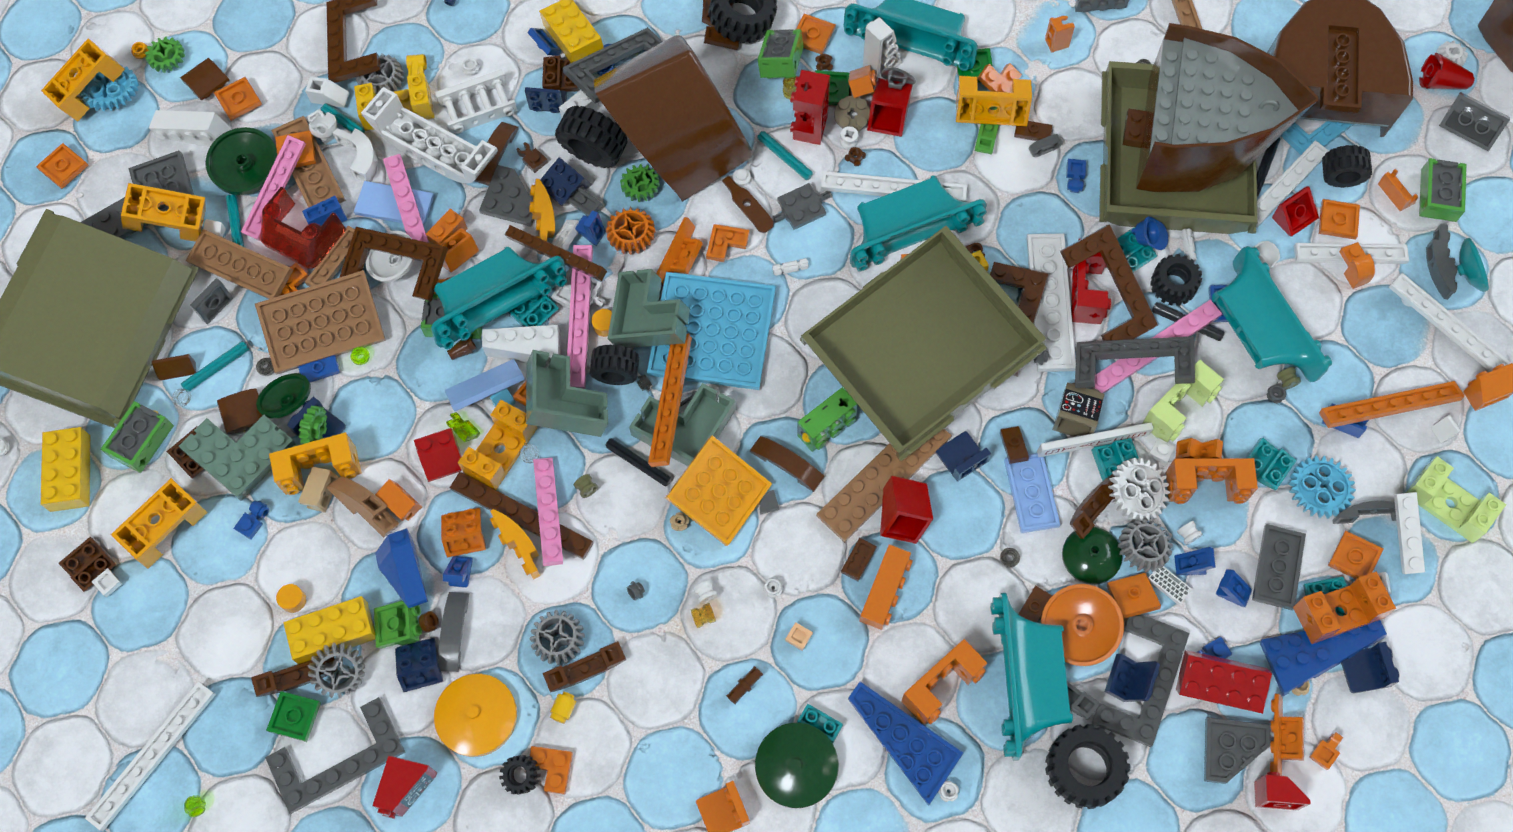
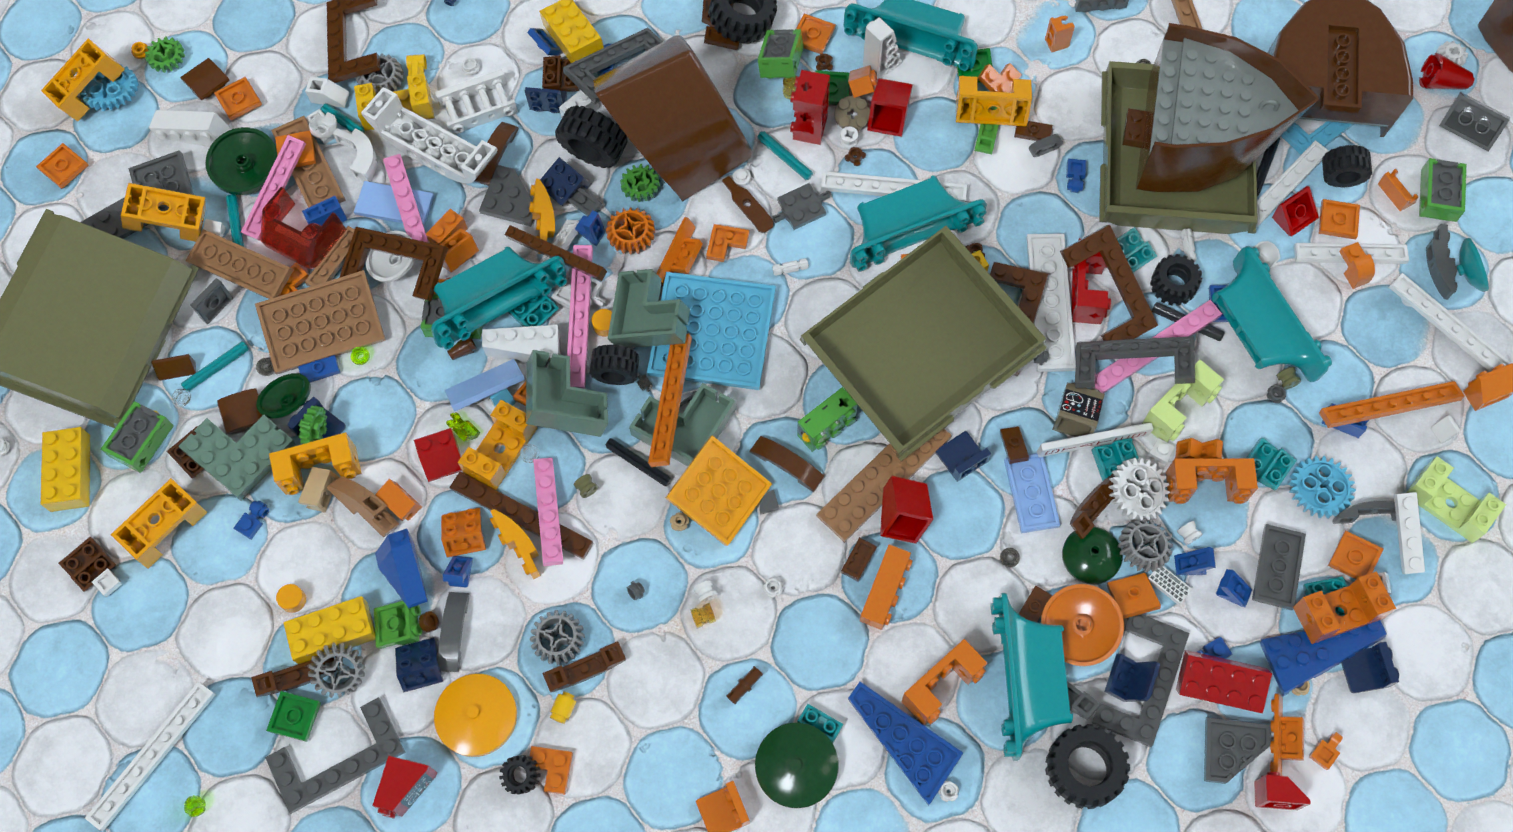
(532, 159): reddish brown plate -> none
(799, 636): light nougat plate -> none
(896, 74): dark grey shield -> none
(1151, 233): blue piece -> none

